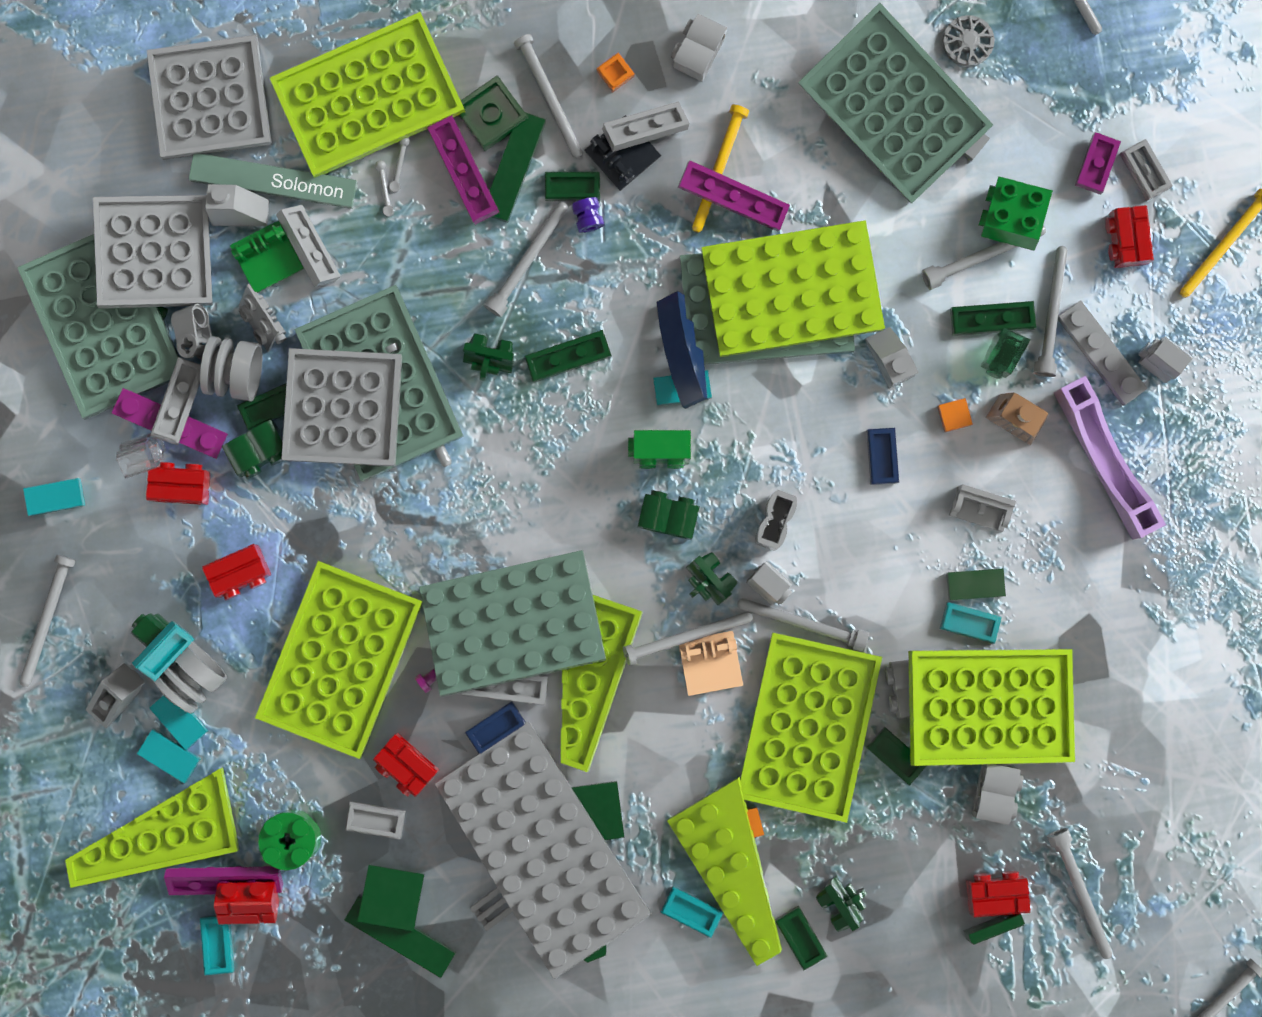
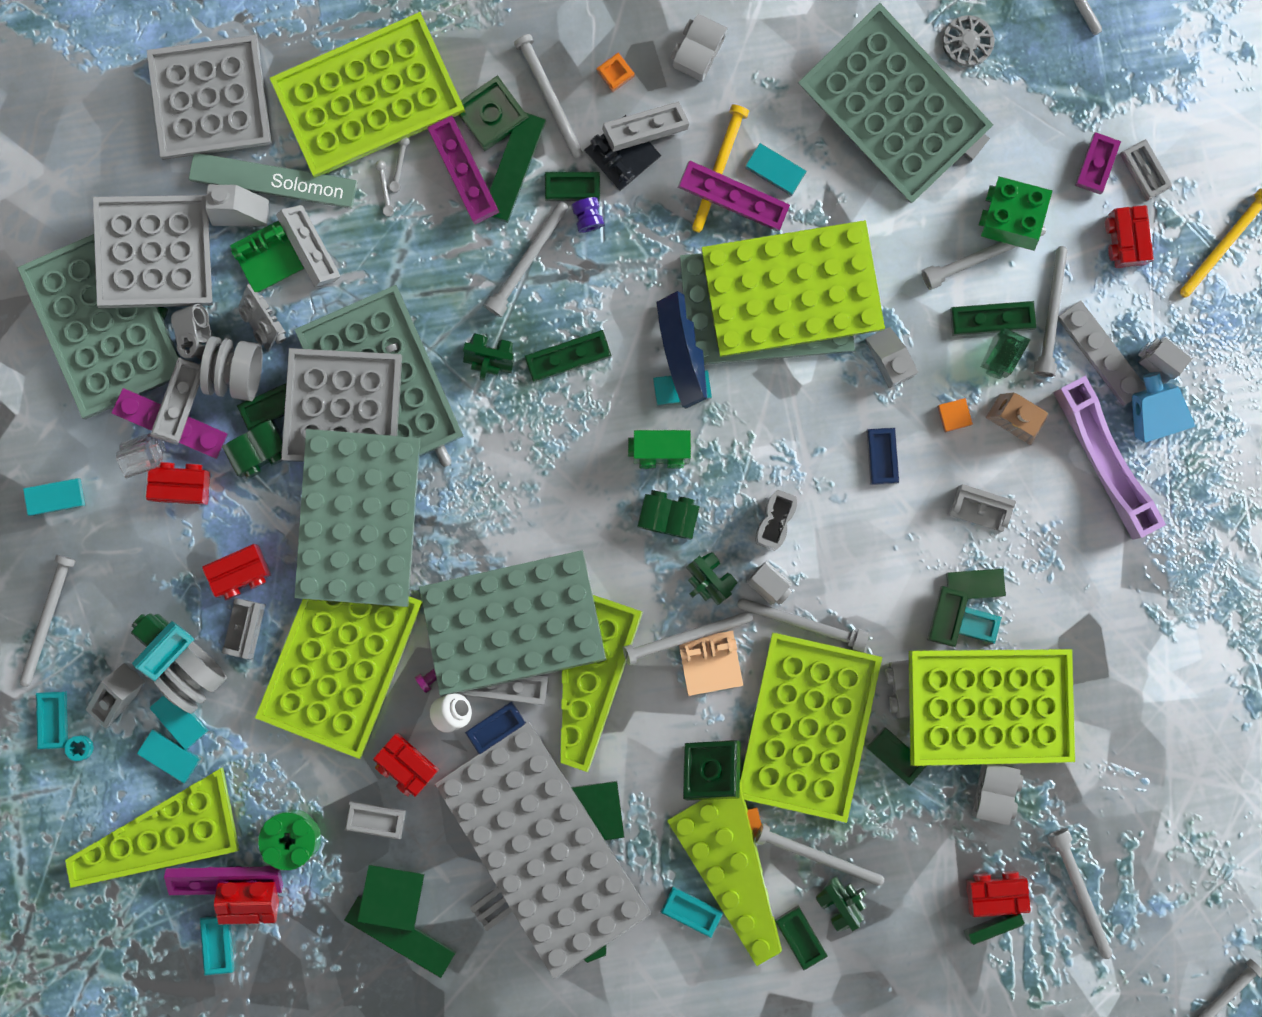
(51, 720): none -> teal tile
(79, 739): none -> teal bush
(243, 628): none -> light grey hinge
(357, 517): none -> sand green plate
(450, 712): none -> white head
(712, 770): none -> dark green tile
(764, 835): none -> light grey bar
(775, 169): none -> teal tile
(948, 616): none -> dark green tile
(1159, 410): none -> dark azure torso

